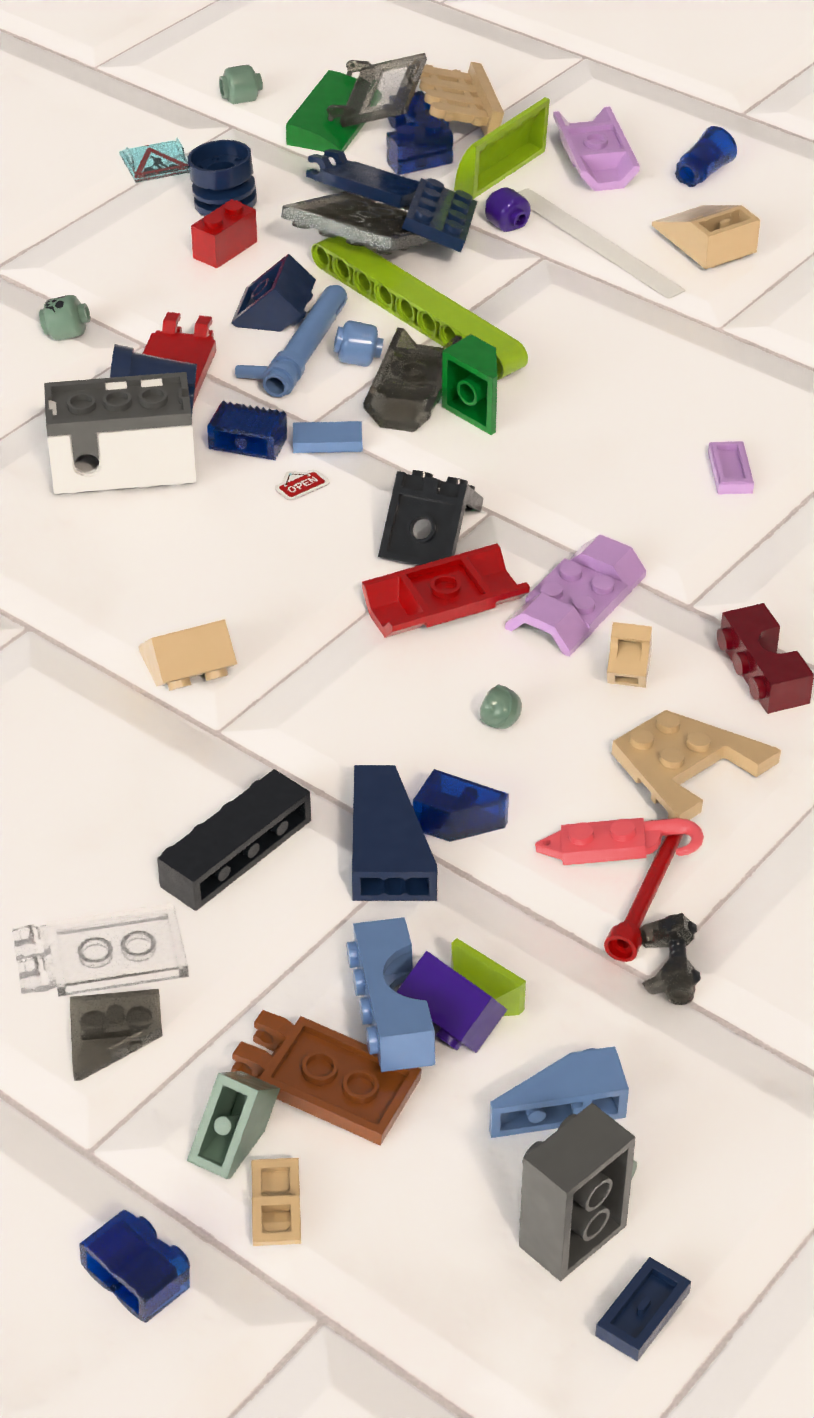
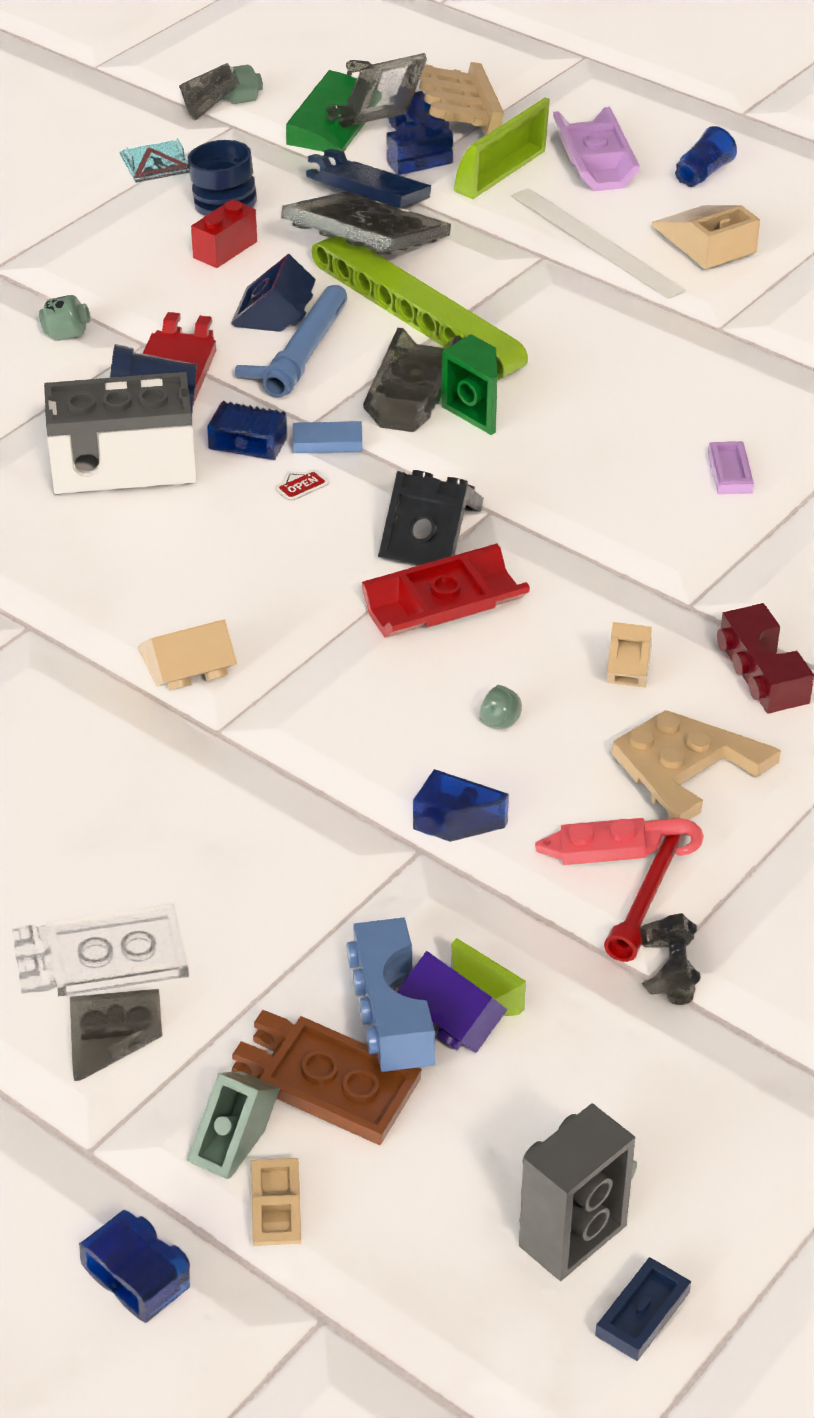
(208, 89): none -> clear smoke wing
(234, 839): black brick -> none
(357, 343): medium blue head -> none
(388, 843): dark blue slope -> none
(440, 214): dark blue plate -> none
(507, 209): dark purple head -> none
(561, 1091): medium blue slope -> none
(581, 592): lavender piece -> none

